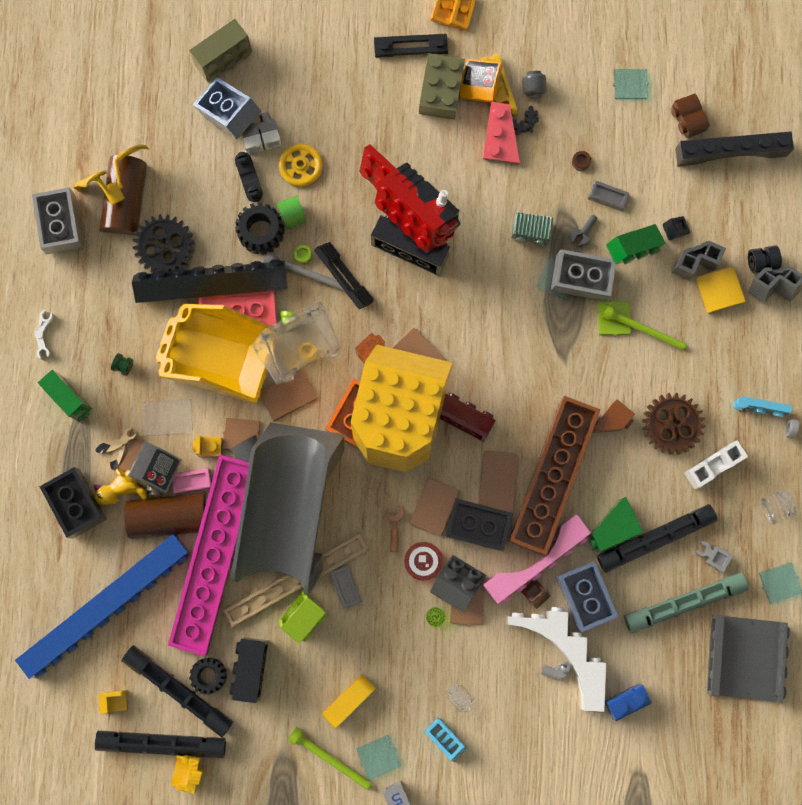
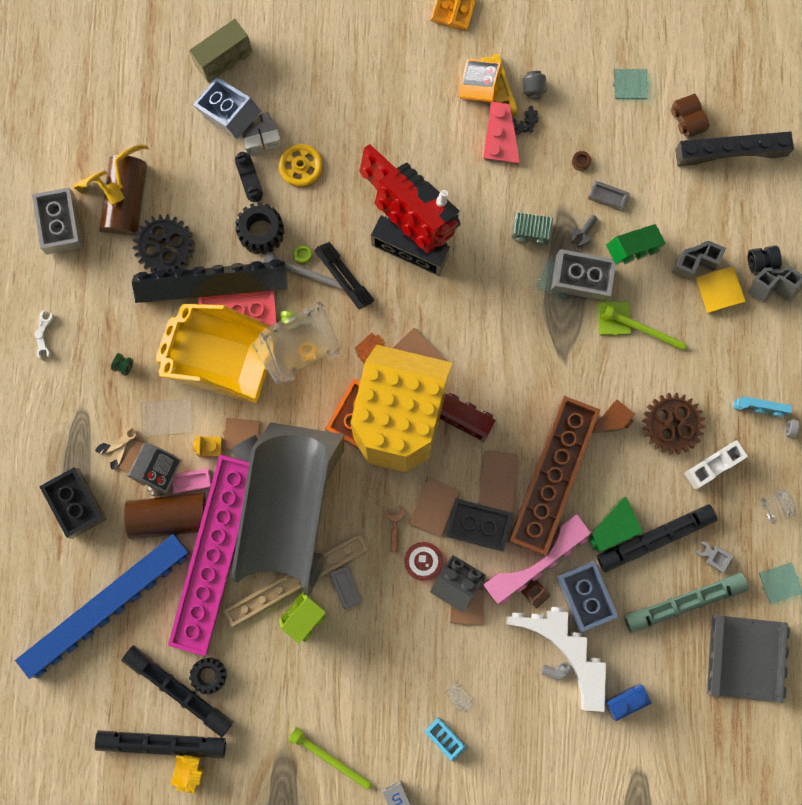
(65, 396): green brick -> none
(112, 701): yellow panel -> none
(122, 485): yellow animal -> none
(249, 670): black brick -> none
(287, 397): medium nougat piece -> none
(291, 212): bright green piece -> none
(348, 701): yellow beam -> none
(378, 757): clear light blue piece -> none
(384, 45): black container -> none
(435, 617): clear neon green tile -> none
(441, 86): olive brick -> none
(676, 228): black slope -> none

